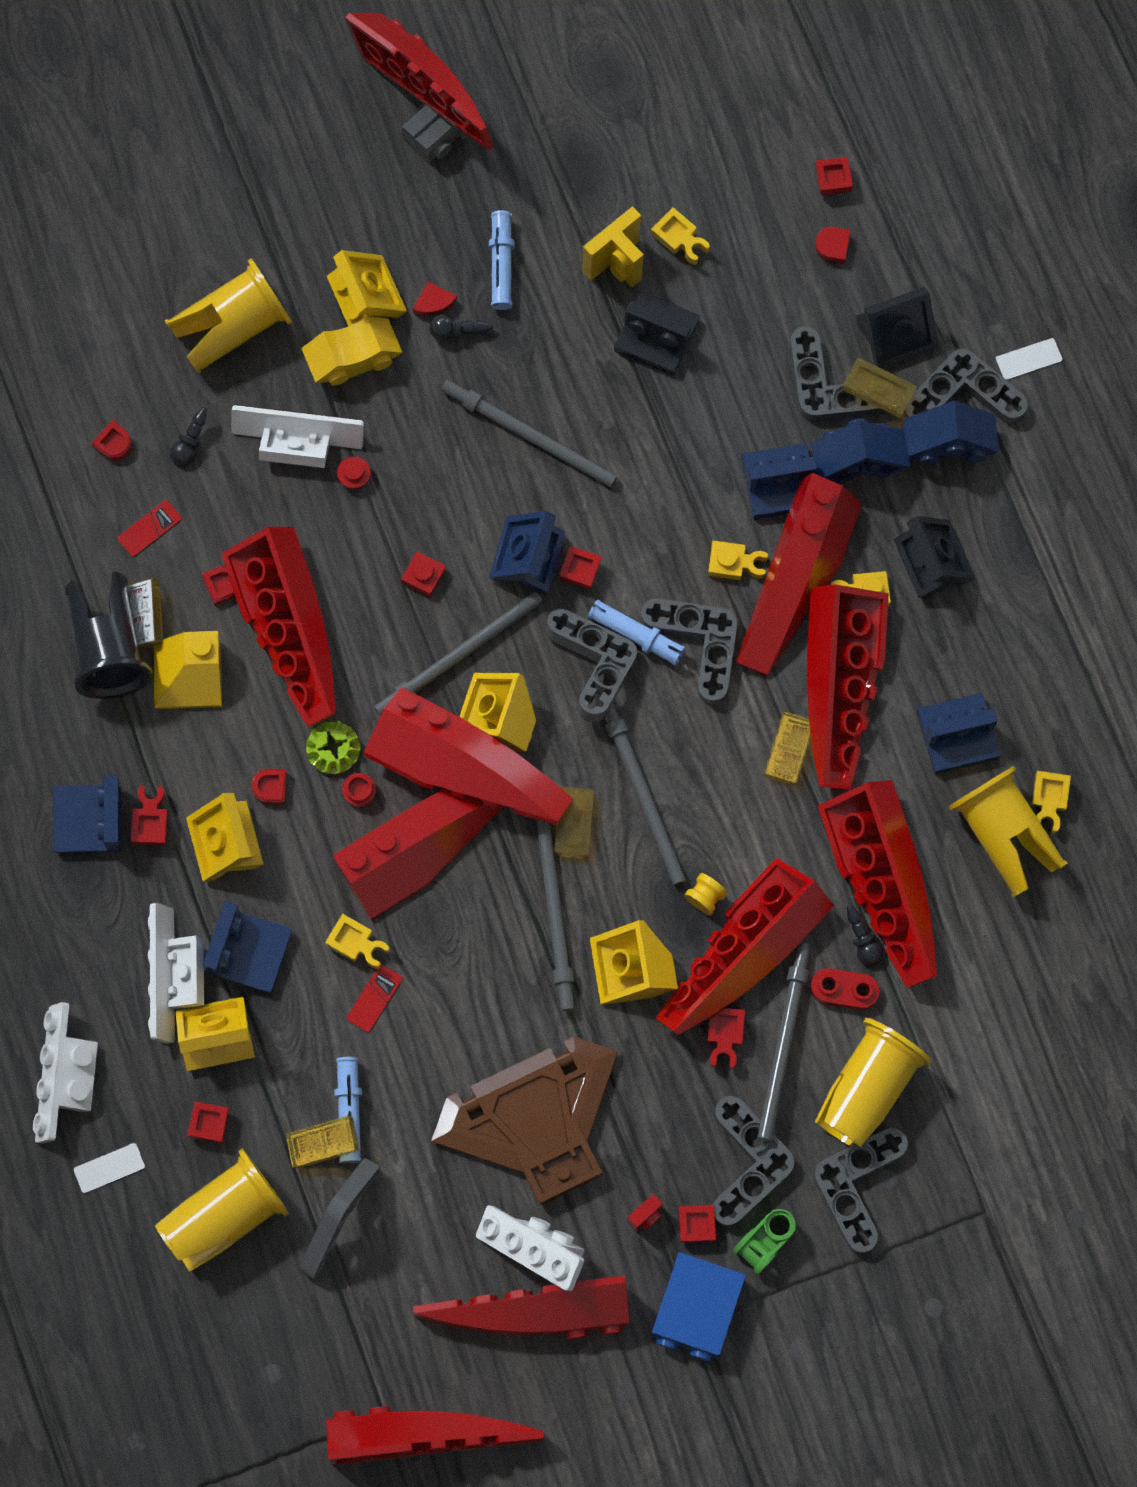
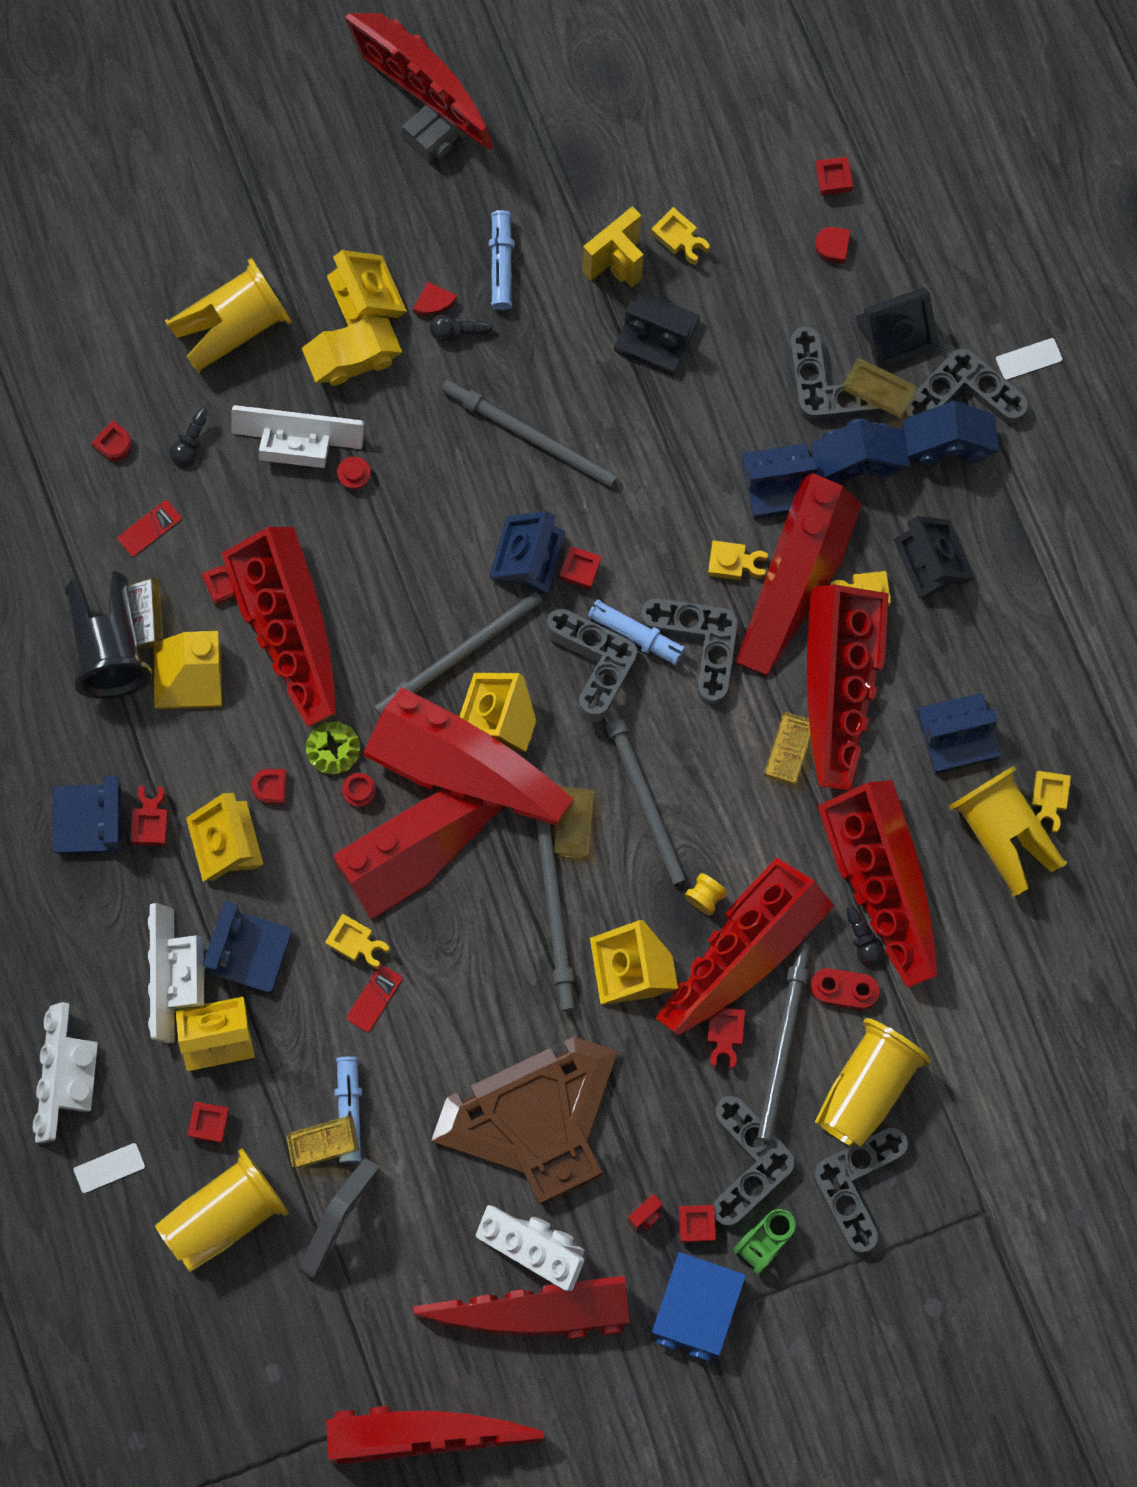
(423, 574): red plate -> none

